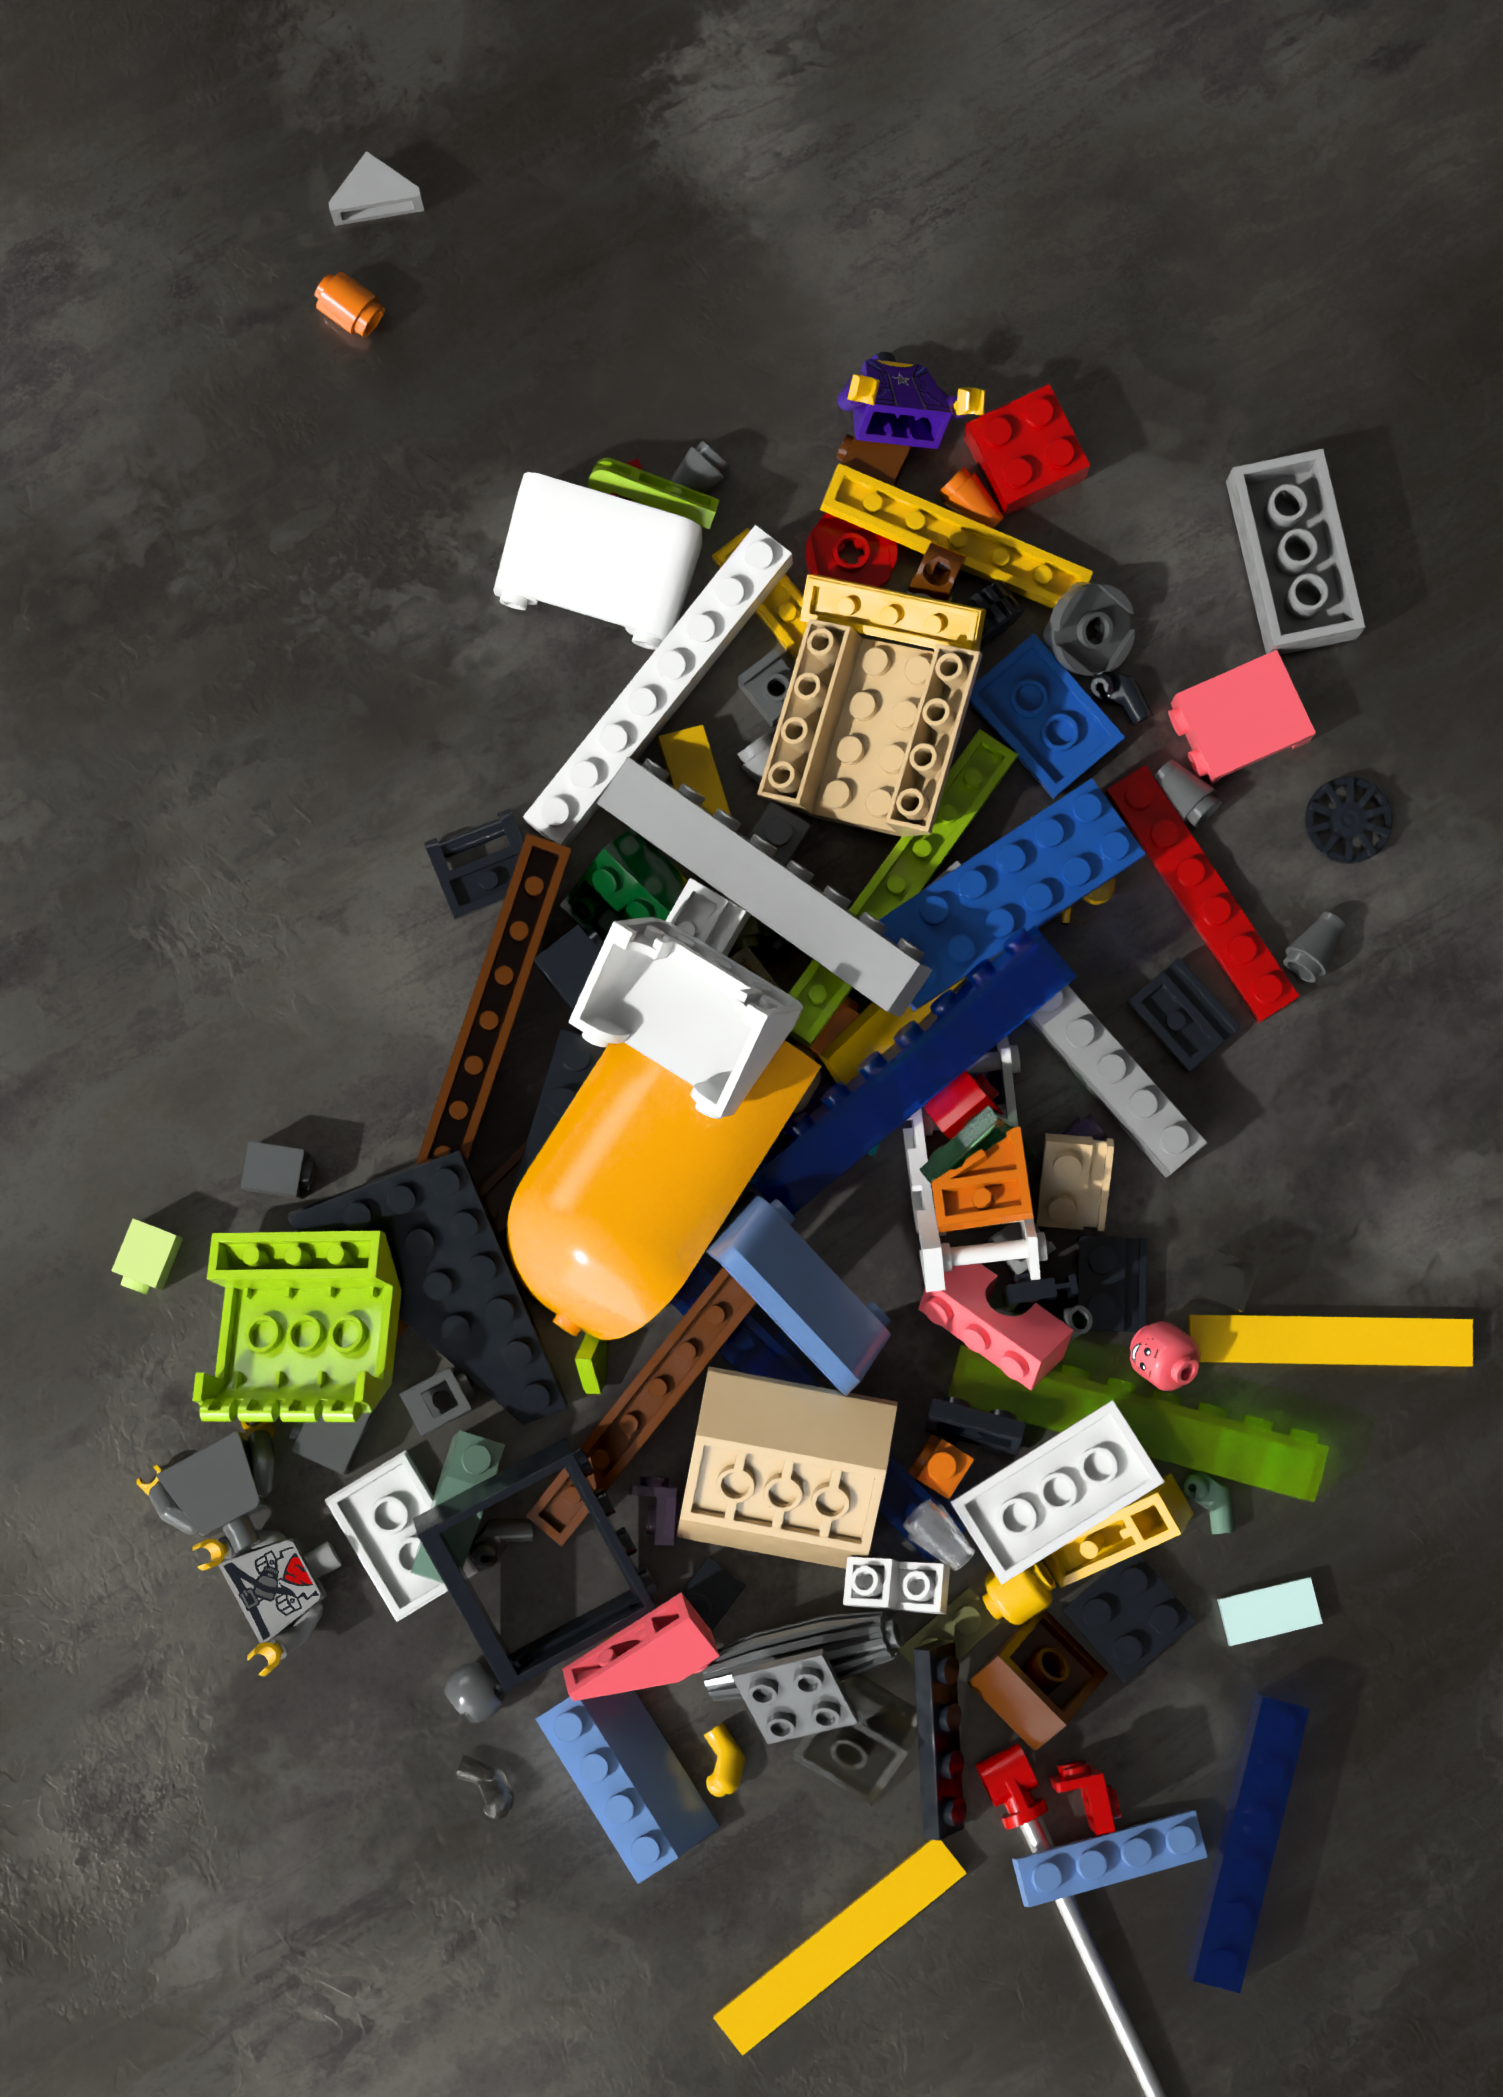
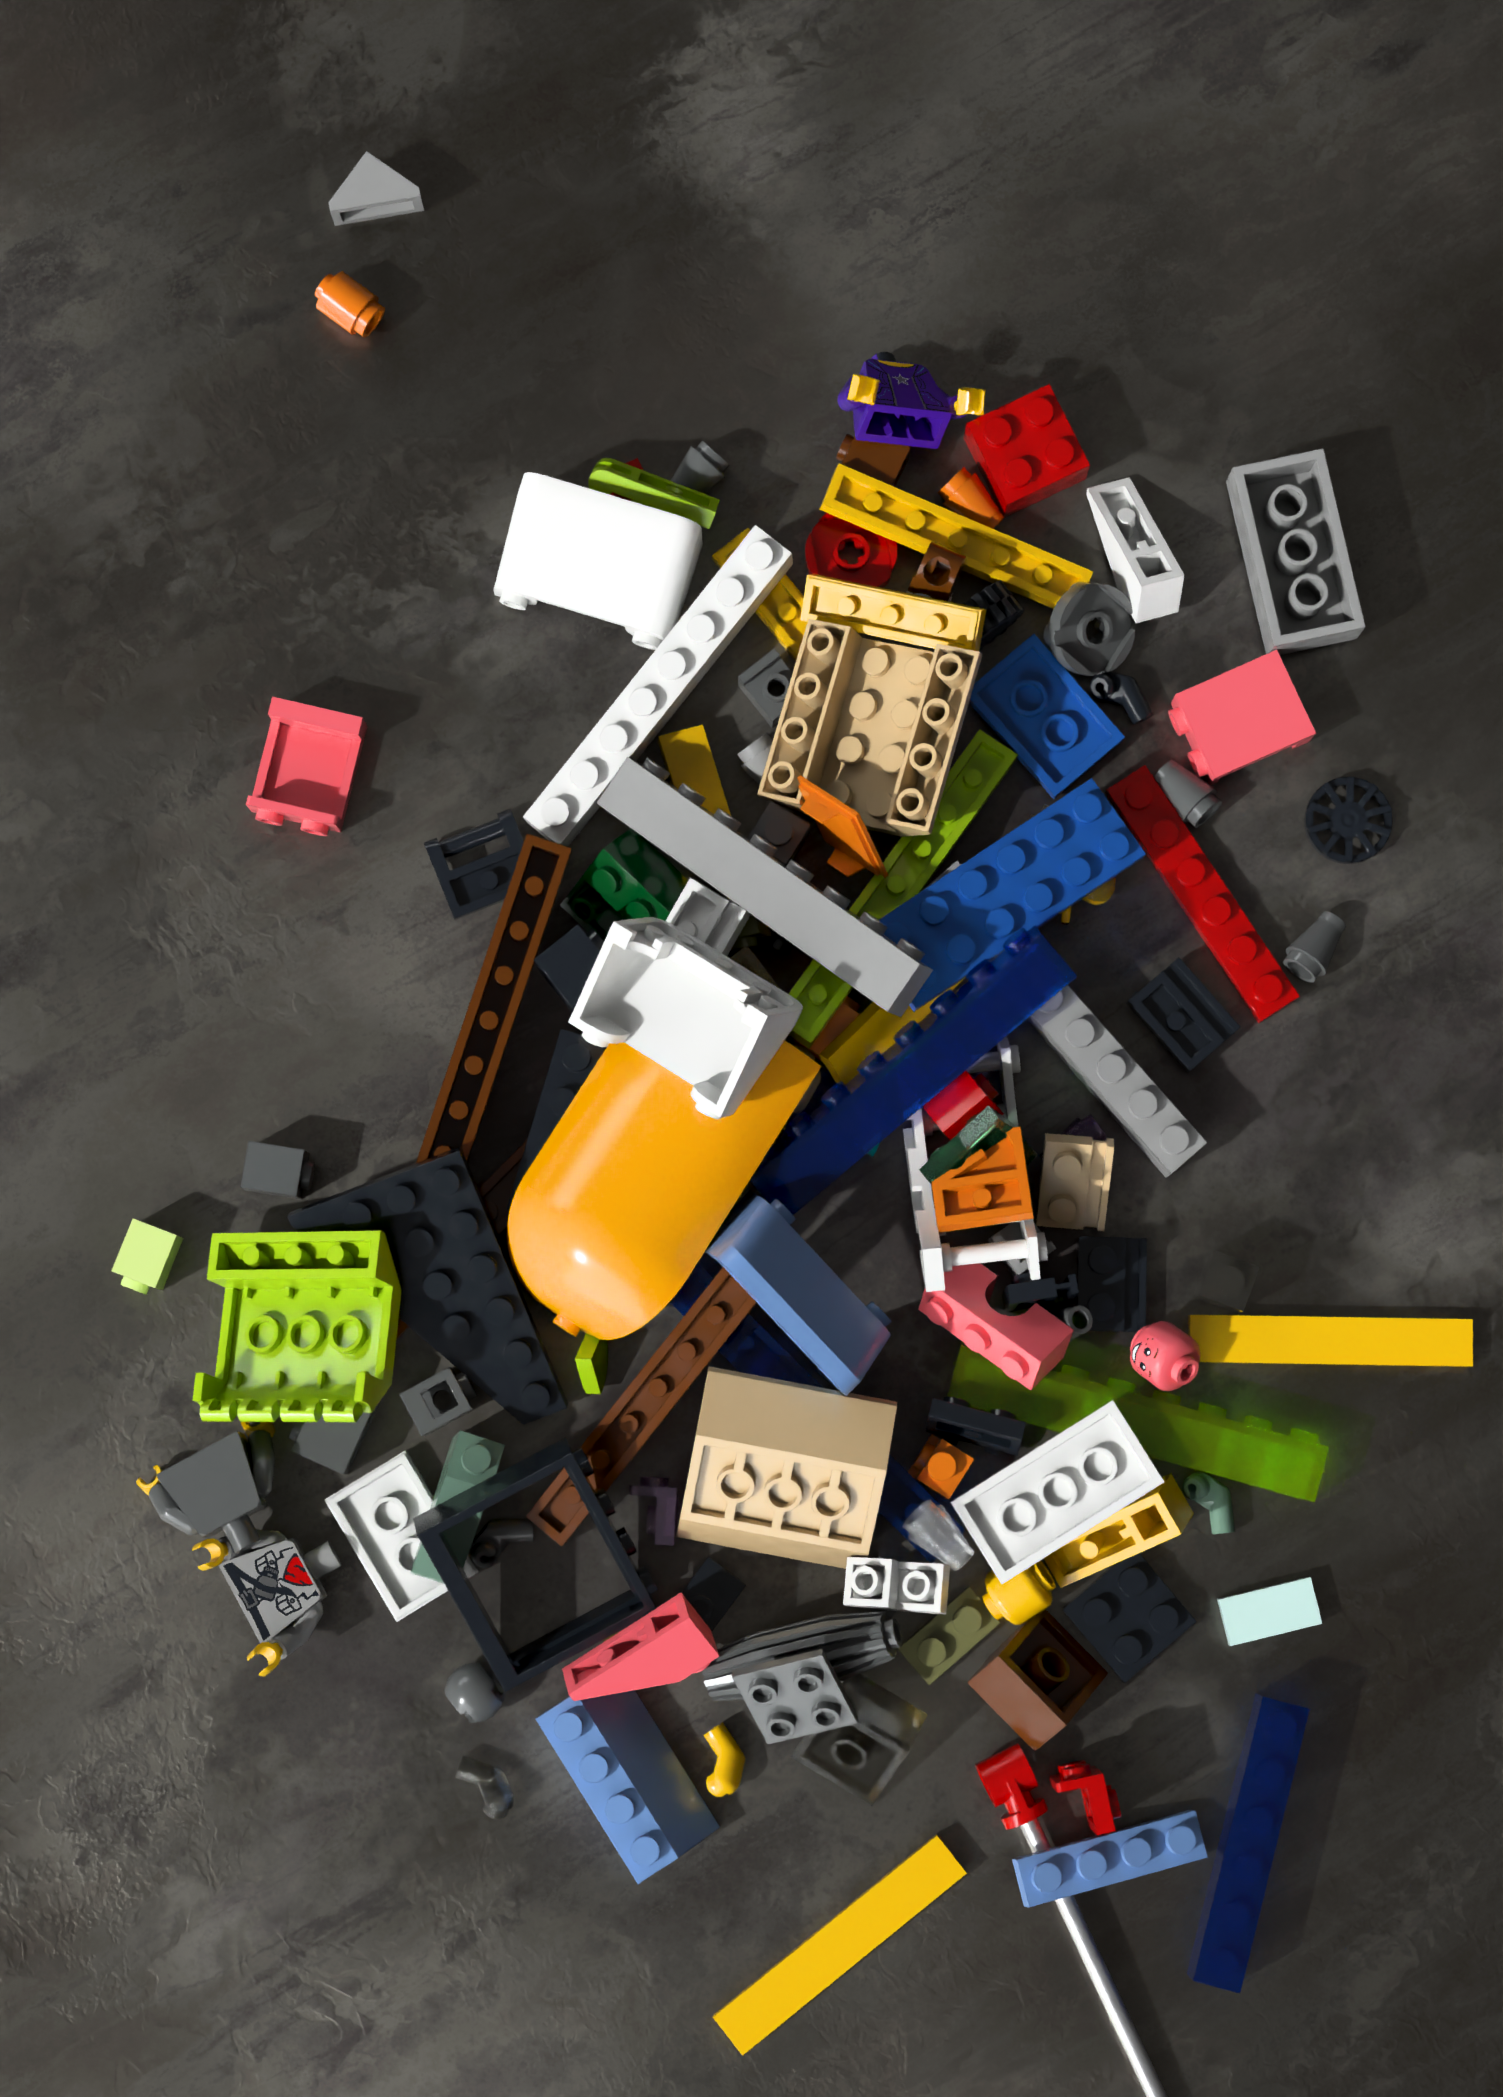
(307, 766): none -> coral panel
(843, 830): none -> orange piece
(939, 1739): black plate -> none
(1136, 550): none -> white slope

